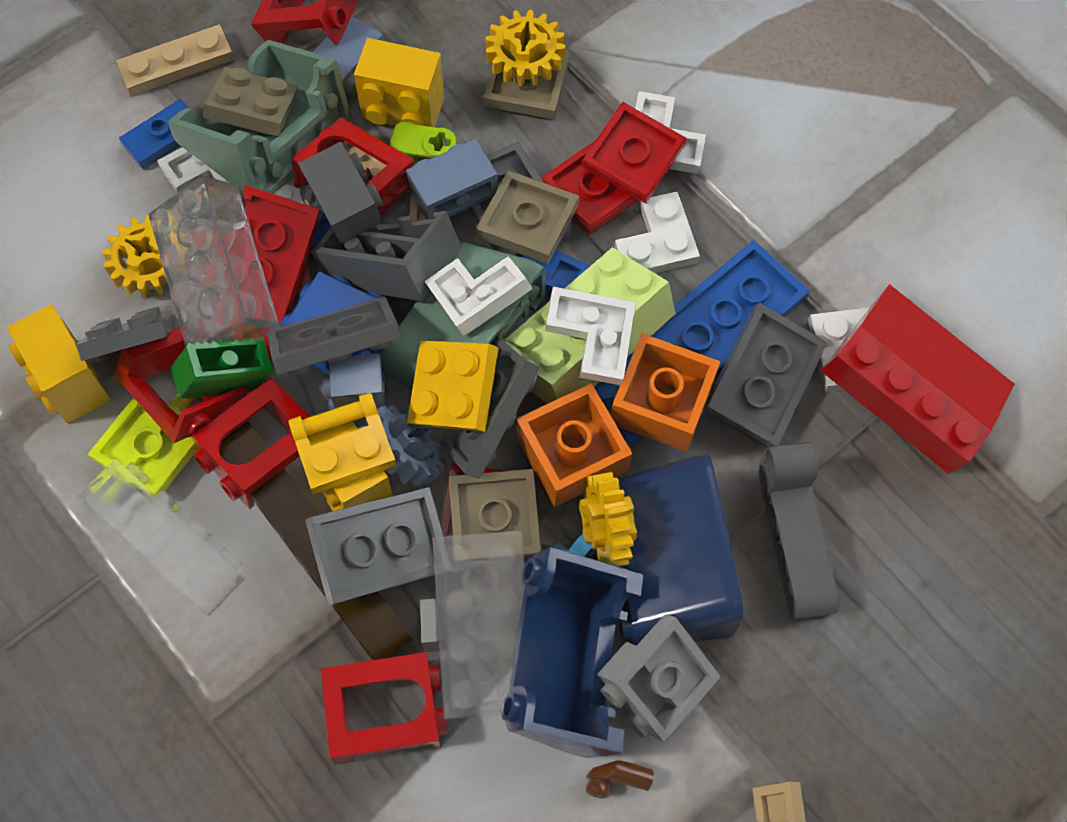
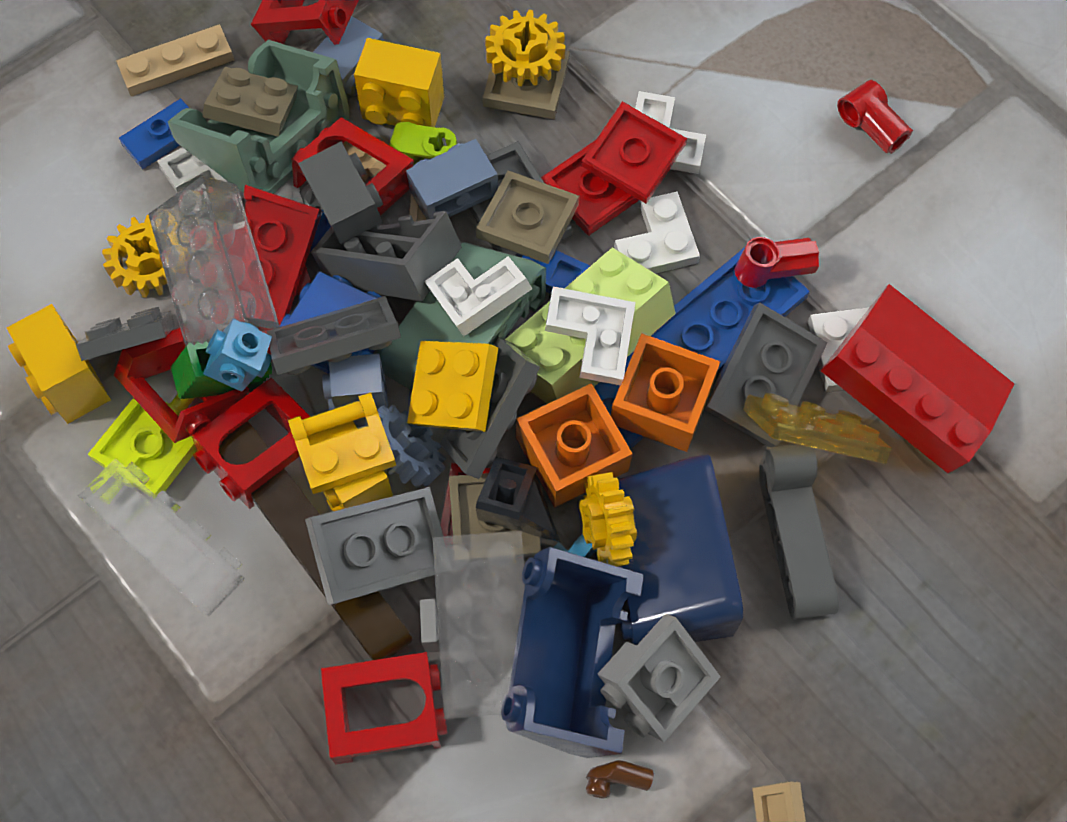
(238, 354): none -> dark azure brick
(515, 500): none -> black slope
(776, 260): none -> red piece
(815, 428): none -> clear yellow plate
(869, 109): none -> red piece

